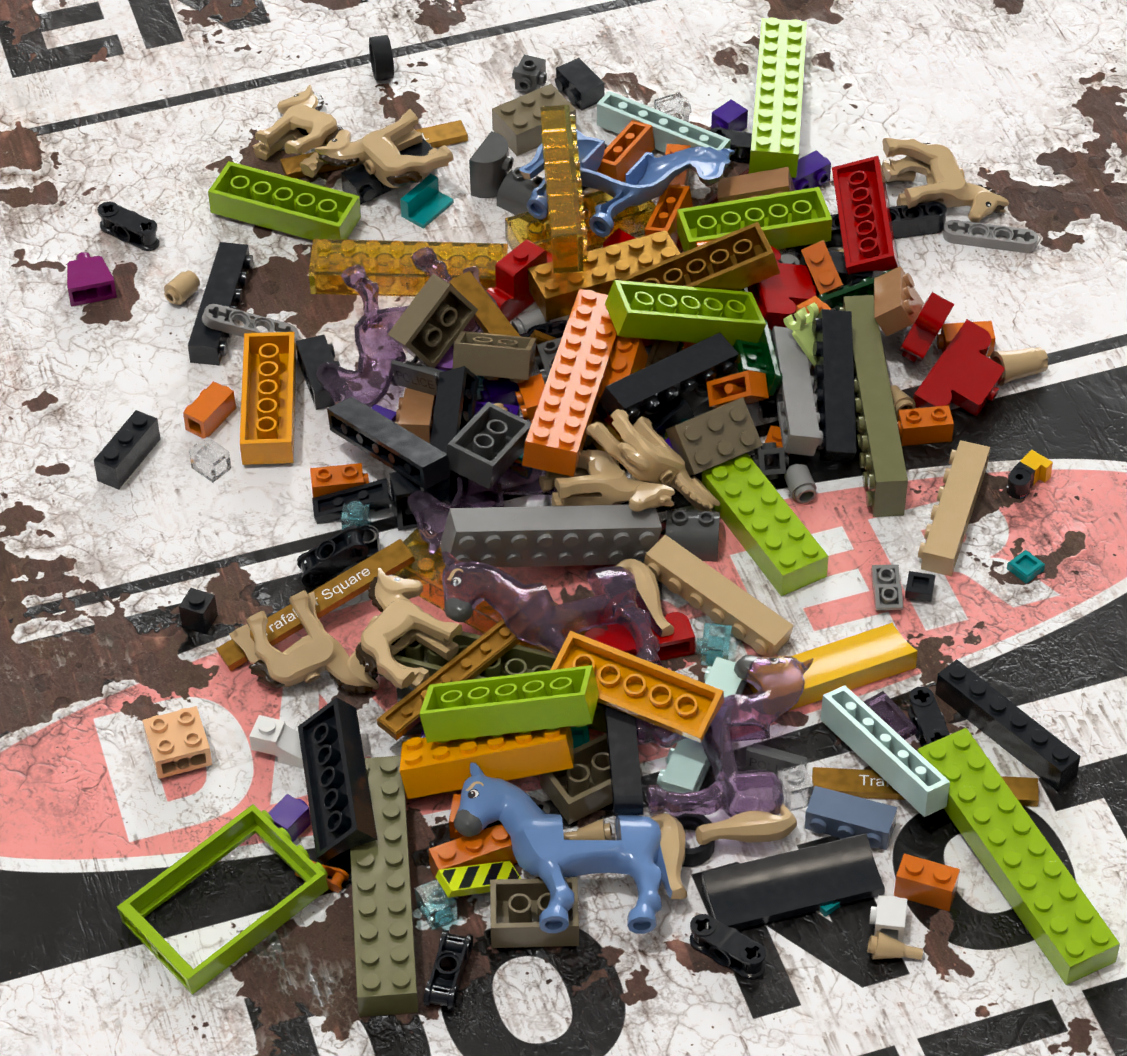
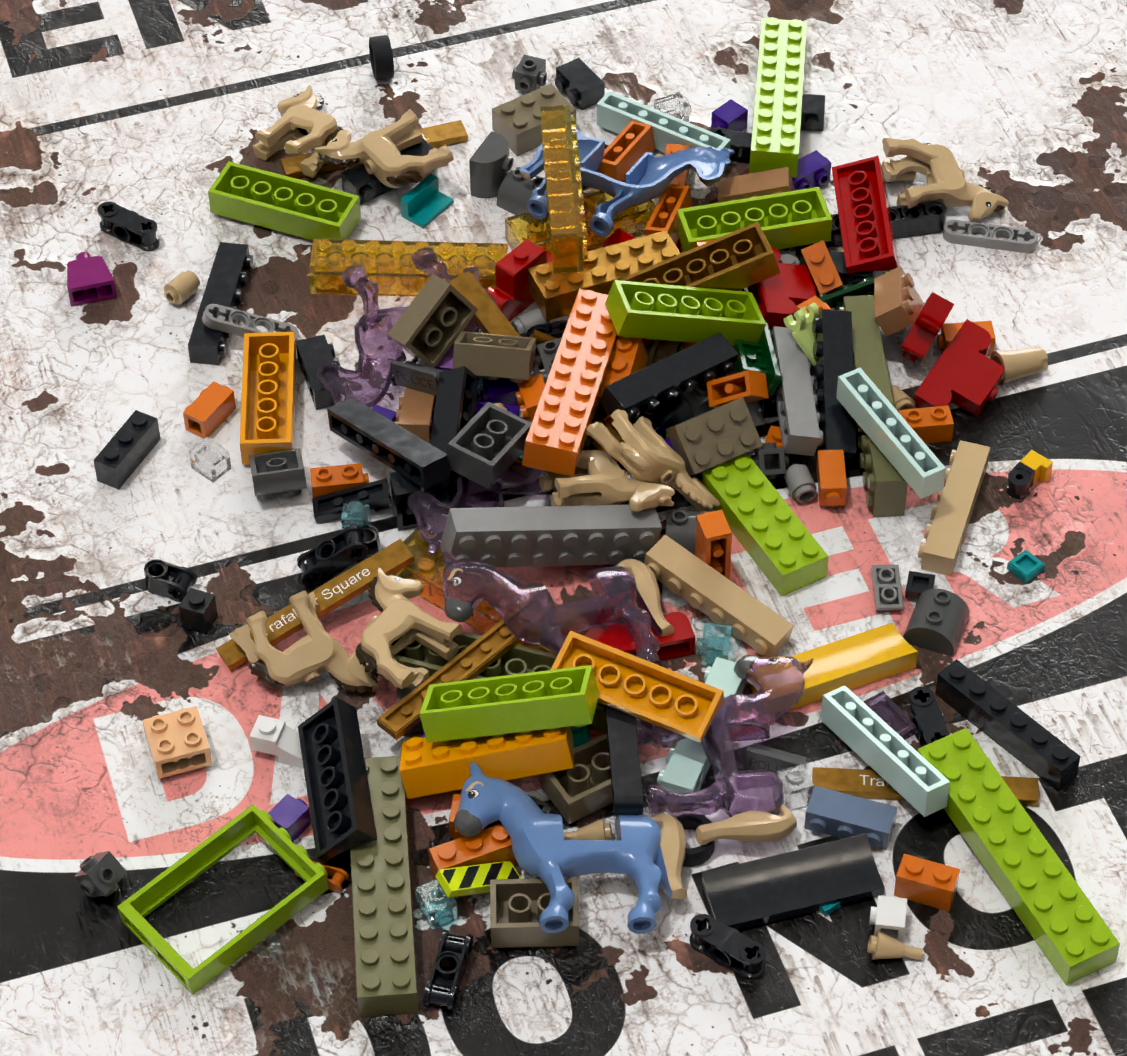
(100, 874): none -> dark grey brick
(168, 579): none -> black piece
(278, 473): none -> dark grey brick
(714, 541): none -> orange brick
(812, 112): none -> black brick
(831, 478): none -> orange brick
(891, 433): none -> light aqua brick
(937, 621): none -> dark grey brick

